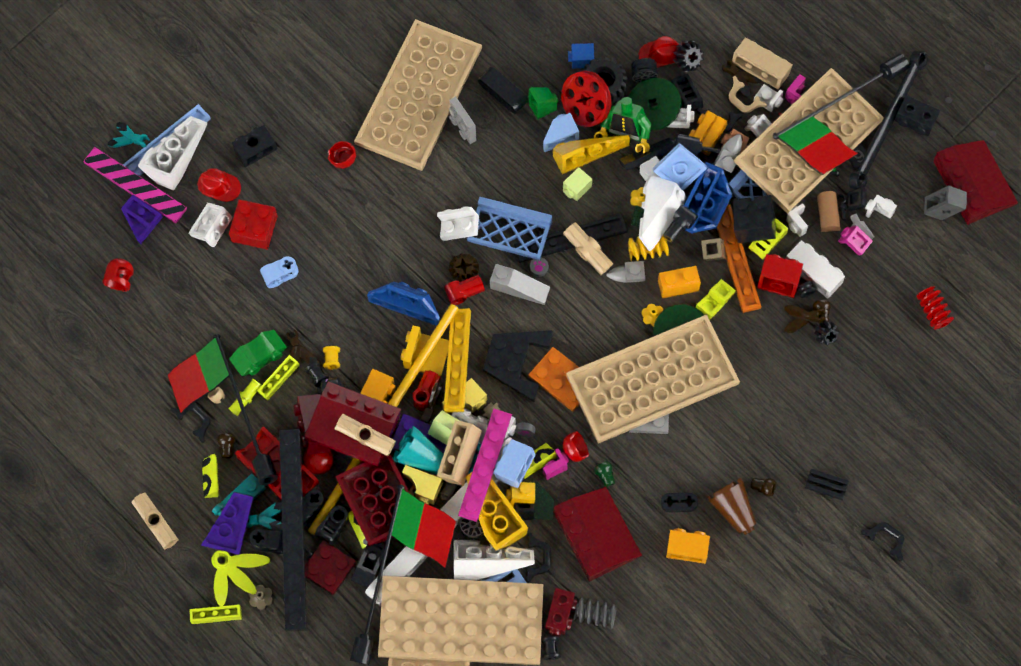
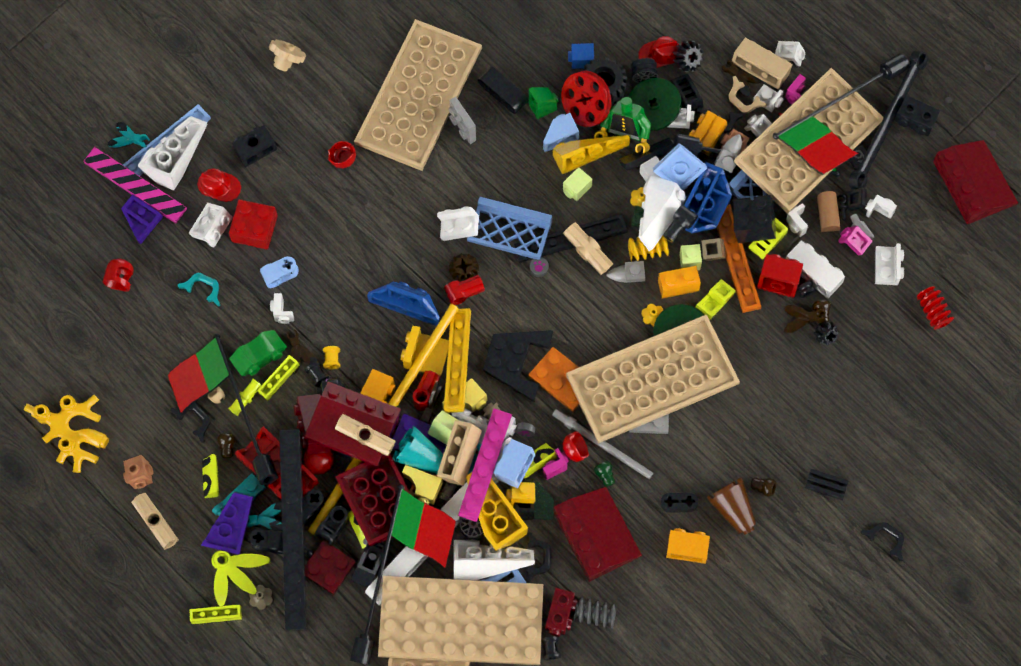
(60, 428): none -> yellow plant
(138, 472): none -> nougat brick
(208, 280): none -> teal helmet
(277, 307): none -> white bracket
(286, 54): none -> tan plant
(518, 284): light grey slope -> none
(571, 423): none -> light grey bar
(690, 256): none -> yellowish green brick
(790, 51): none -> white bracket
(888, 265): none -> white bracket
(945, 203): dark grey brick -> none

